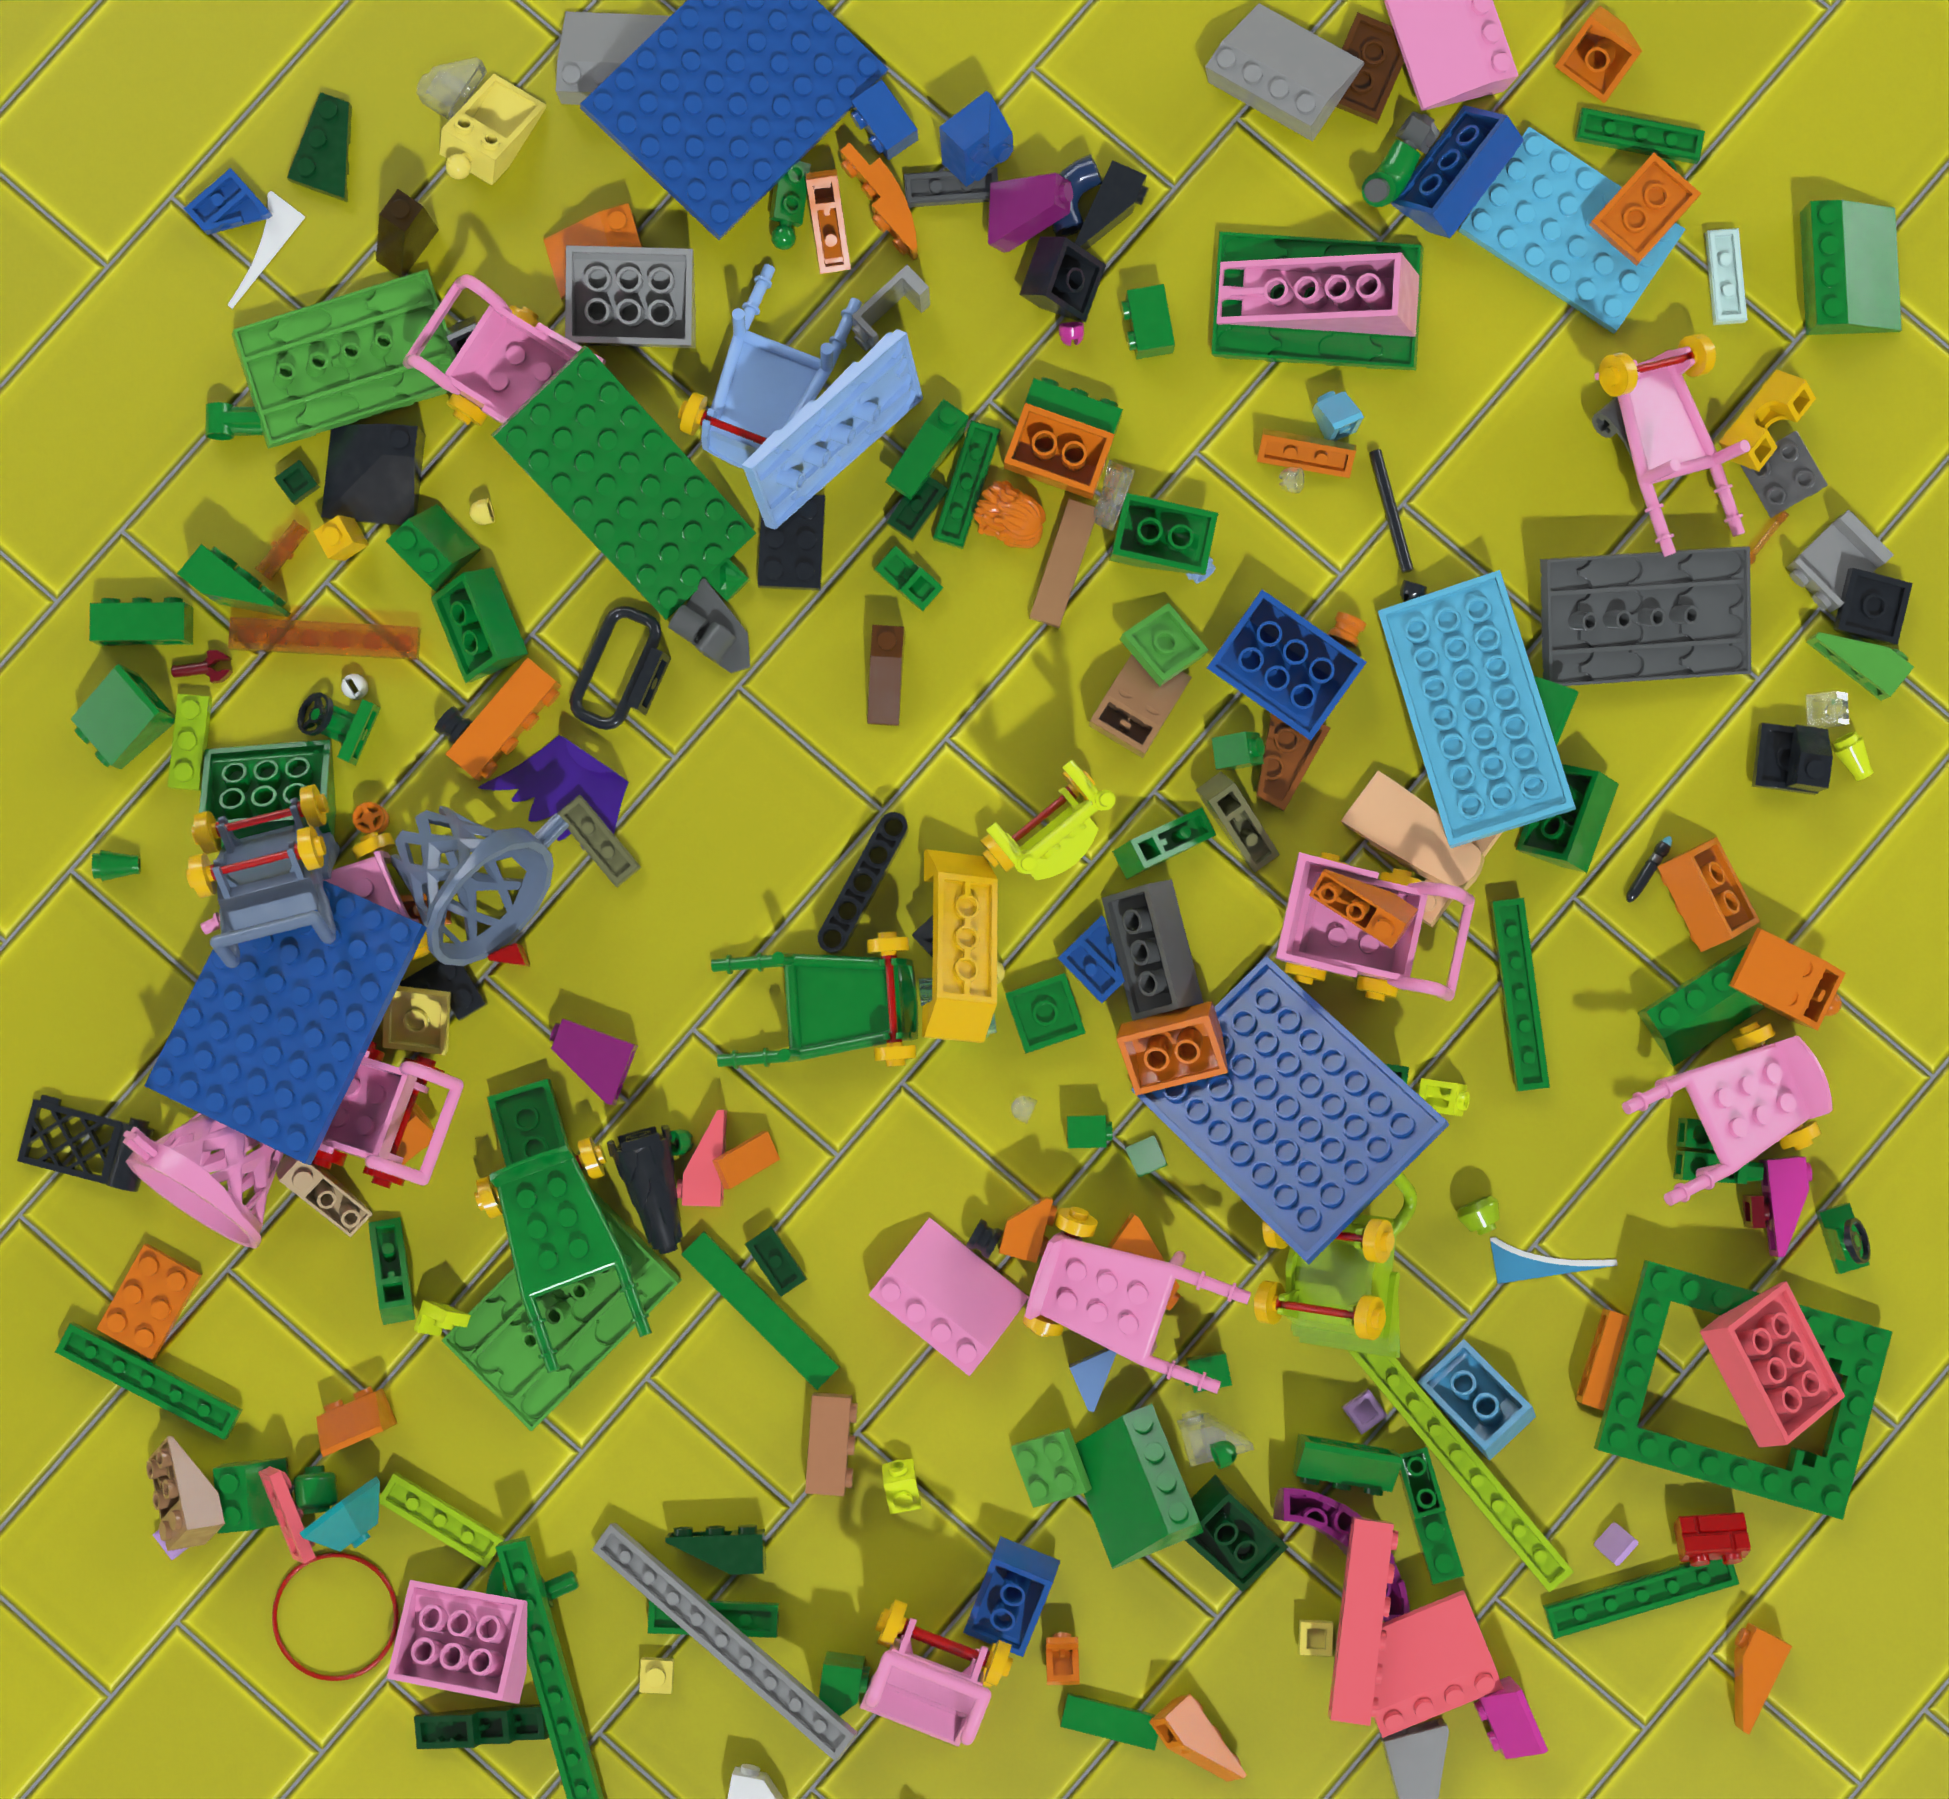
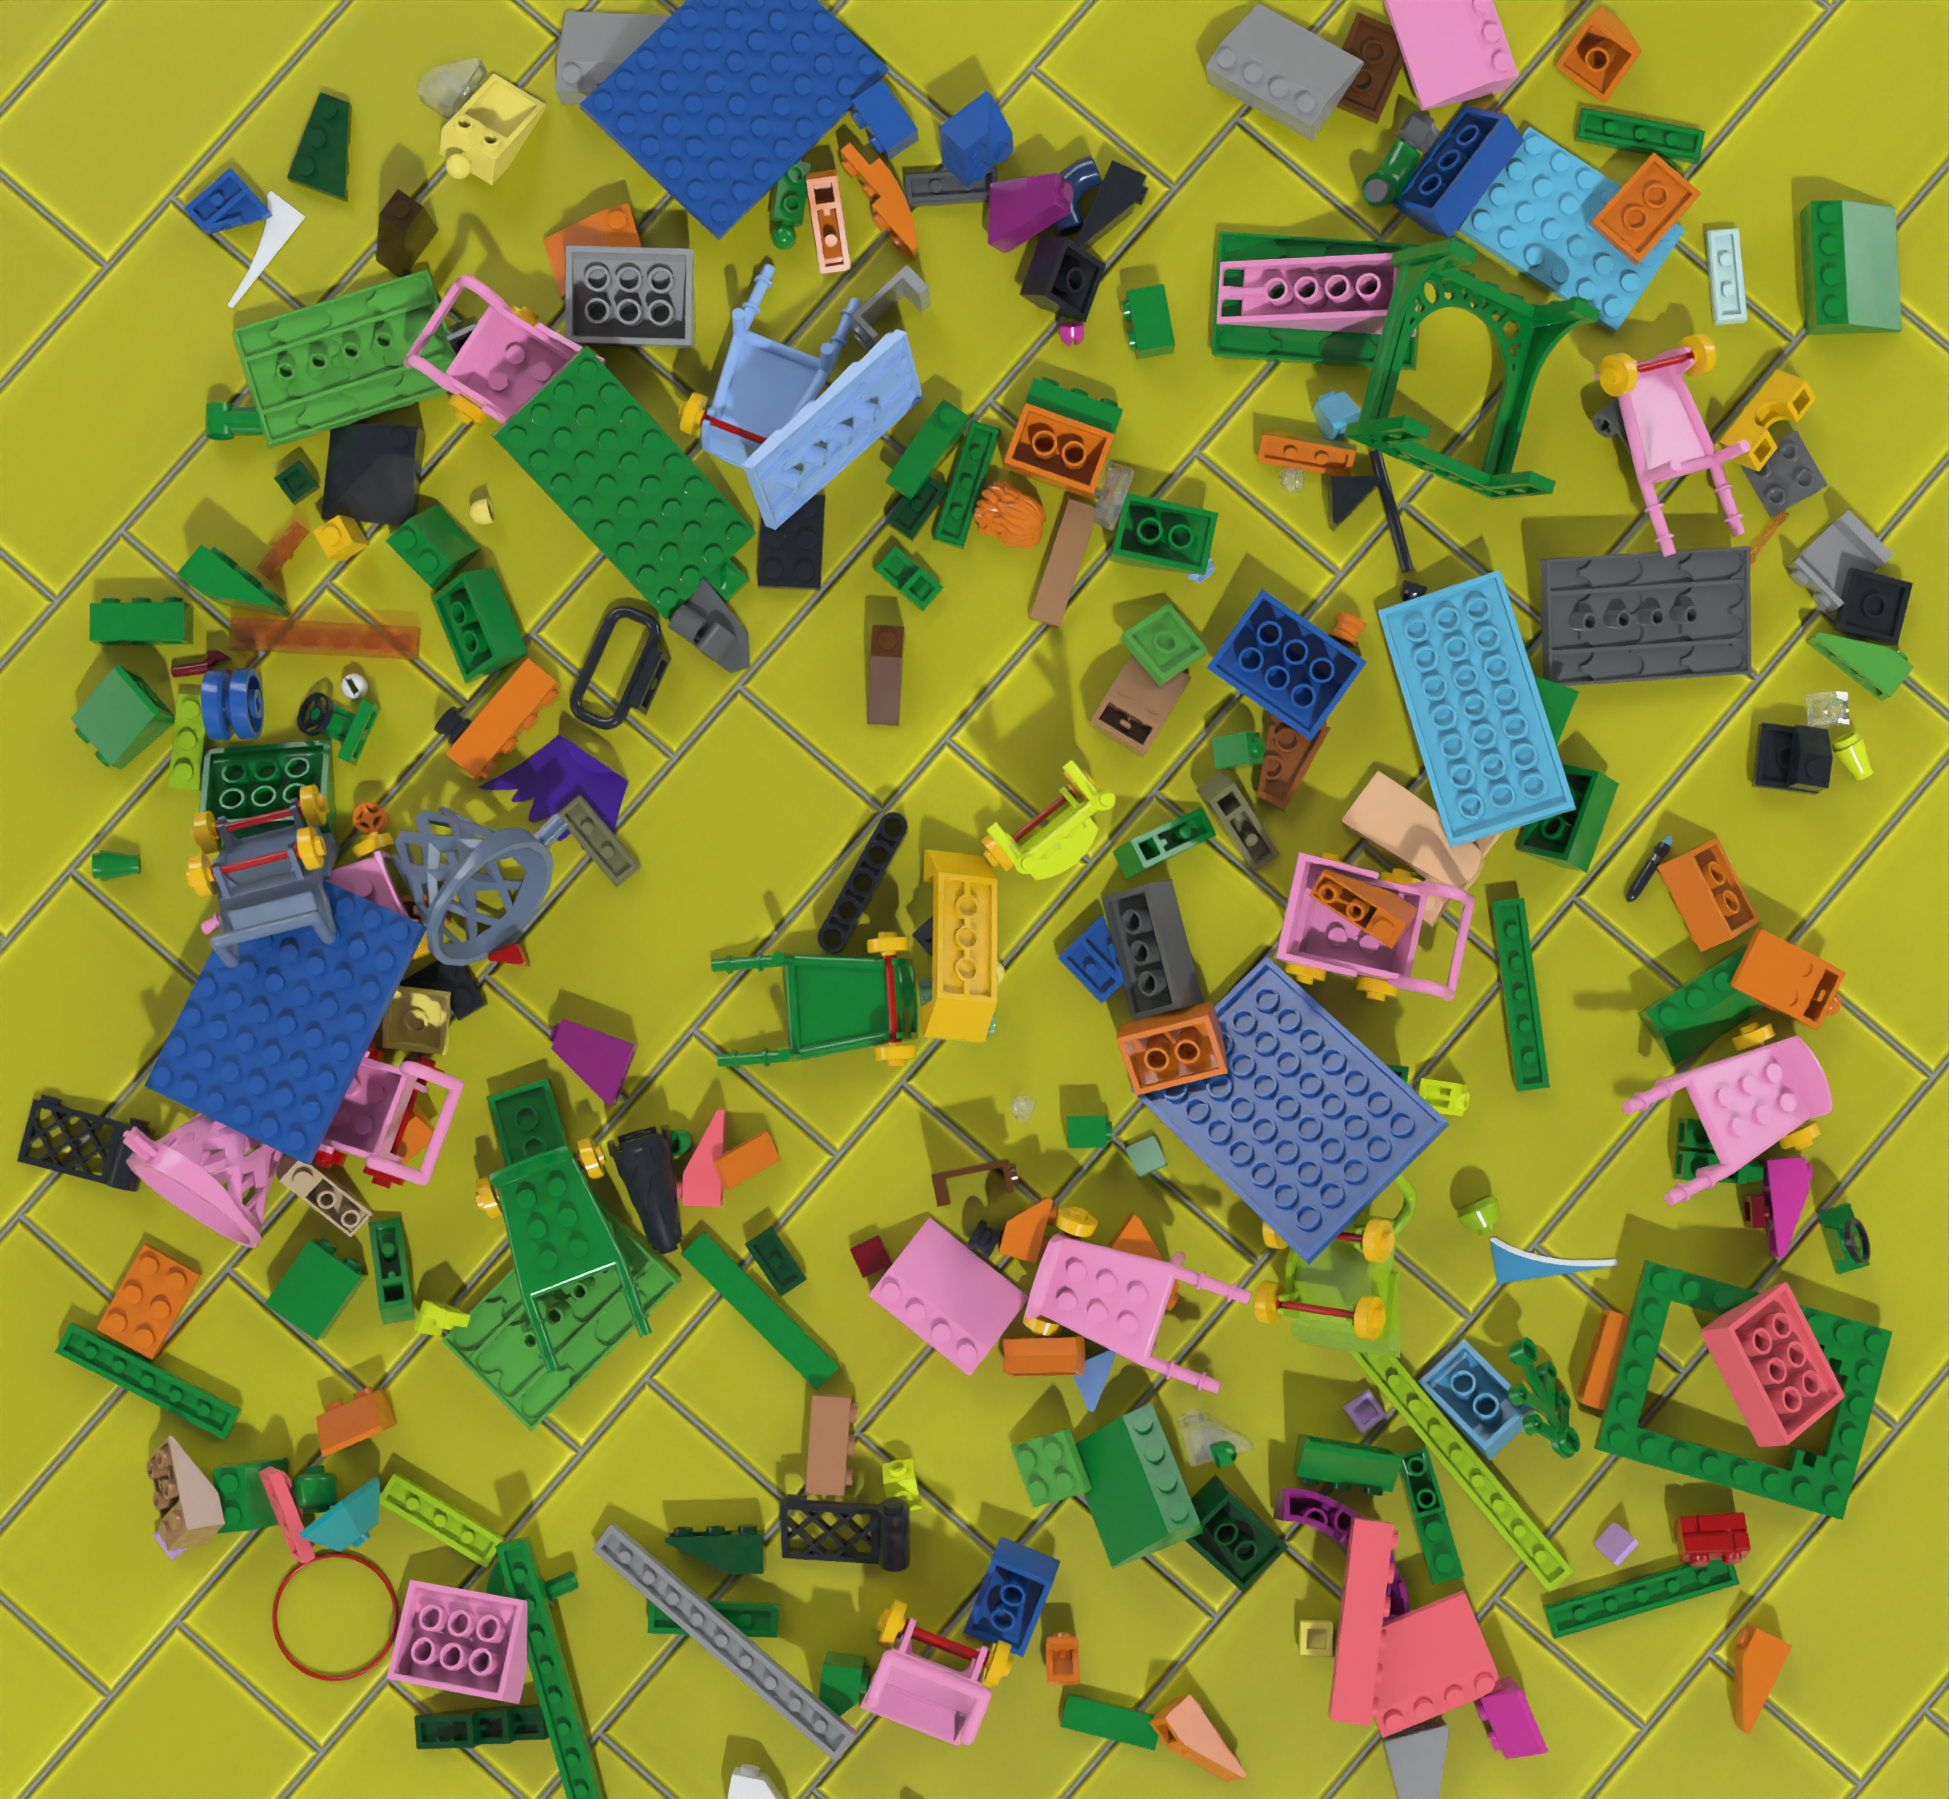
(232, 704): none -> blue wheel
(317, 1288): none -> green brick
(656, 1675): light yellow plate -> none
(870, 1256): none -> dark red tile
(887, 1524): none -> black piece
(941, 1185): none -> reddish brown panel
(1044, 1356): none -> orange piece
(1045, 1013): green plate -> none
(1215, 1366): green brick -> none
(1346, 495): none -> black slope
(1536, 336): none -> green arch
(1545, 1401): none -> green plant

